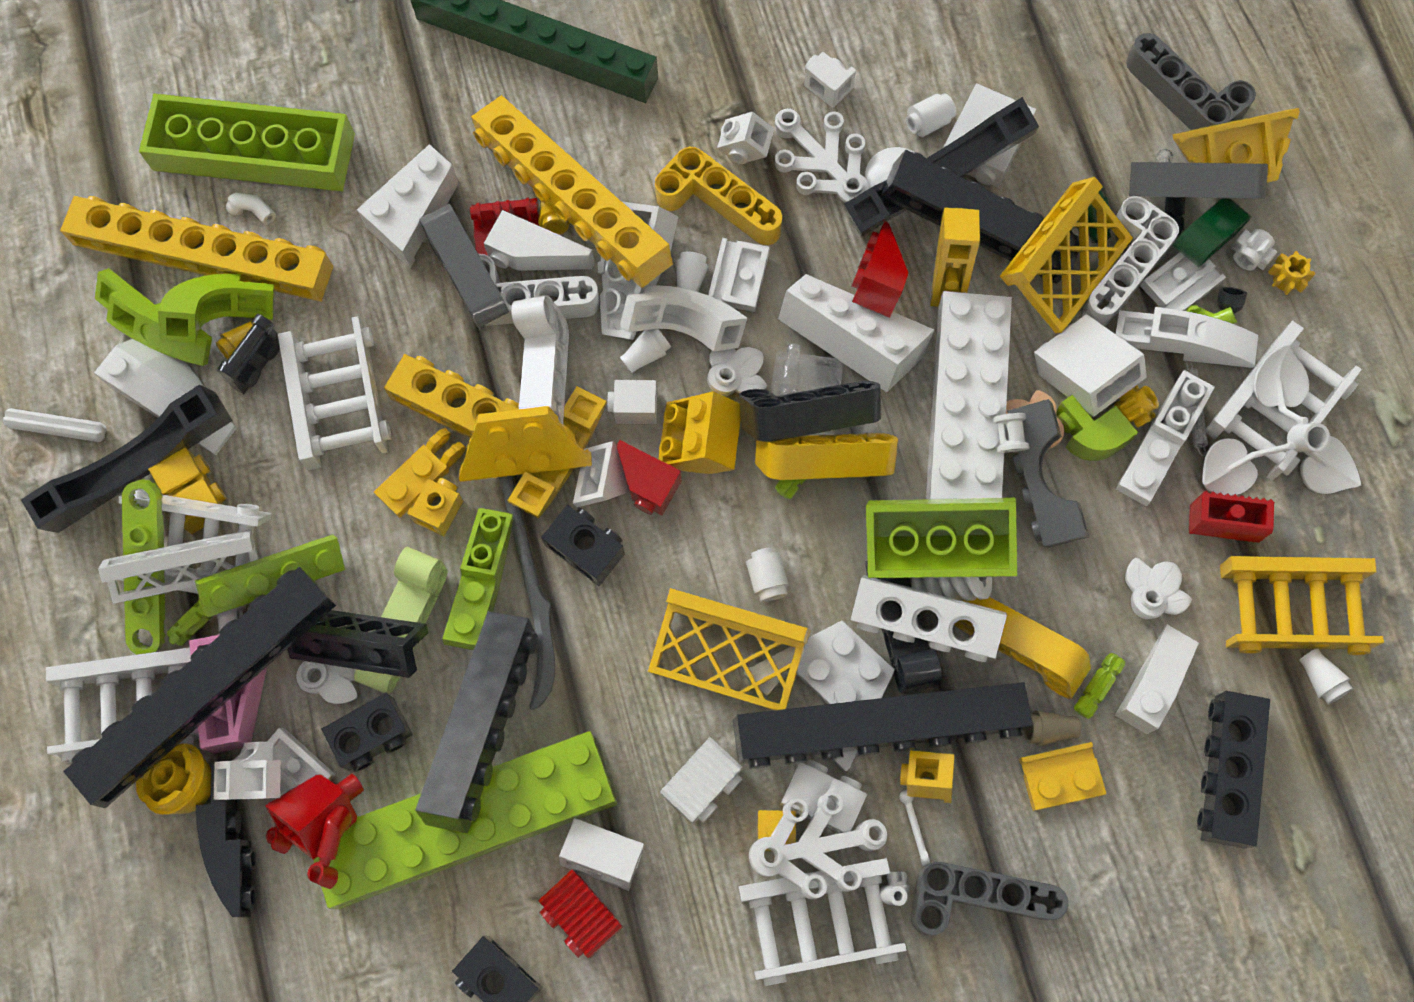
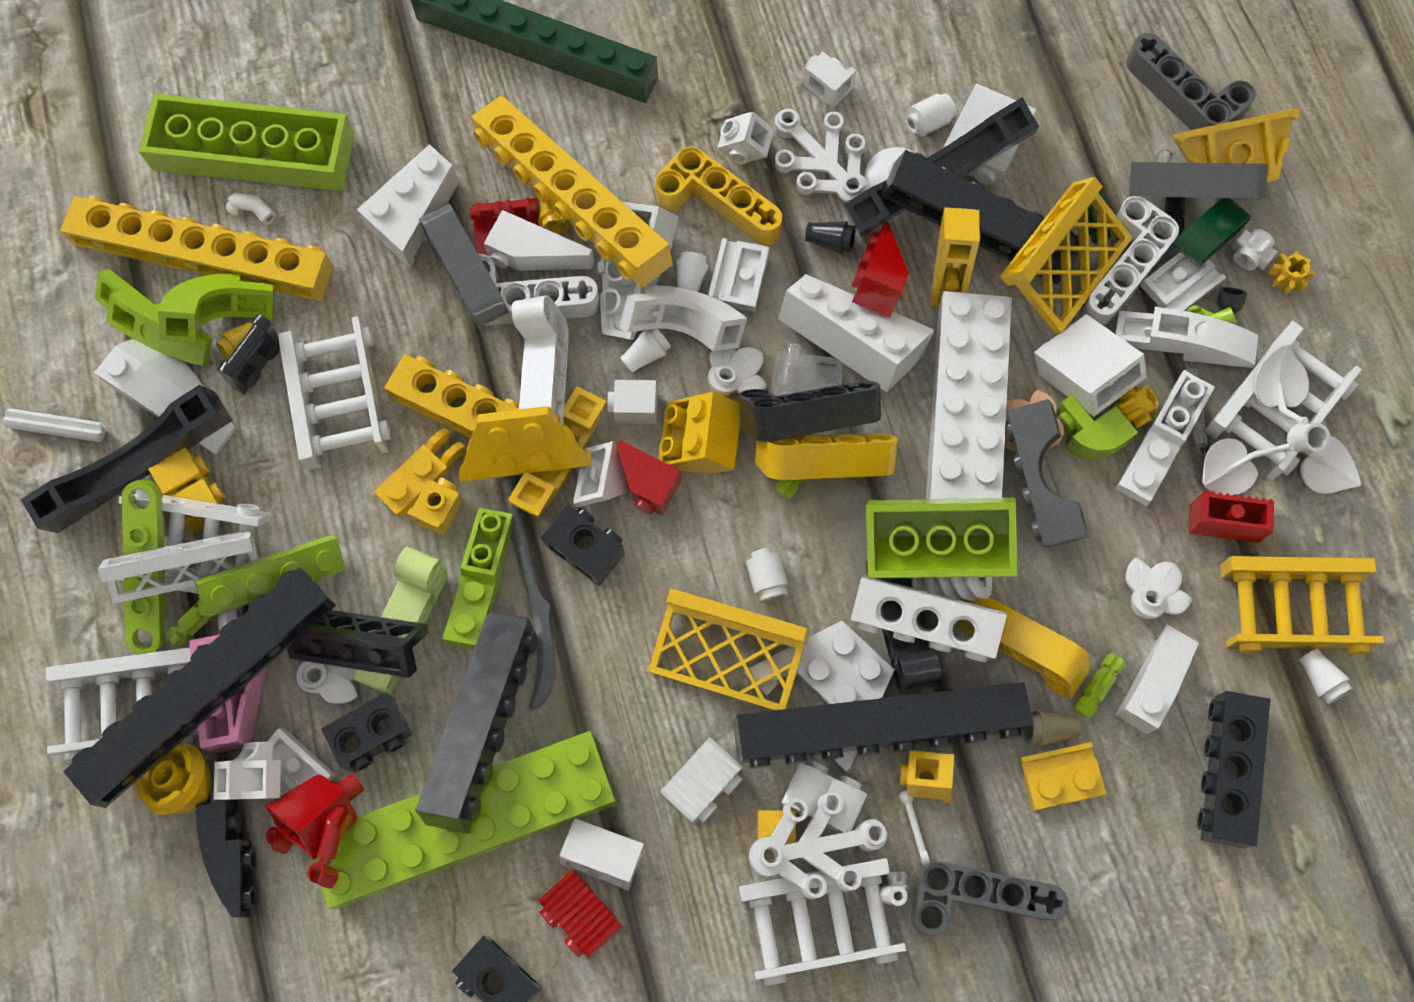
(831, 235): none -> black cone
(1011, 432): white bush -> none

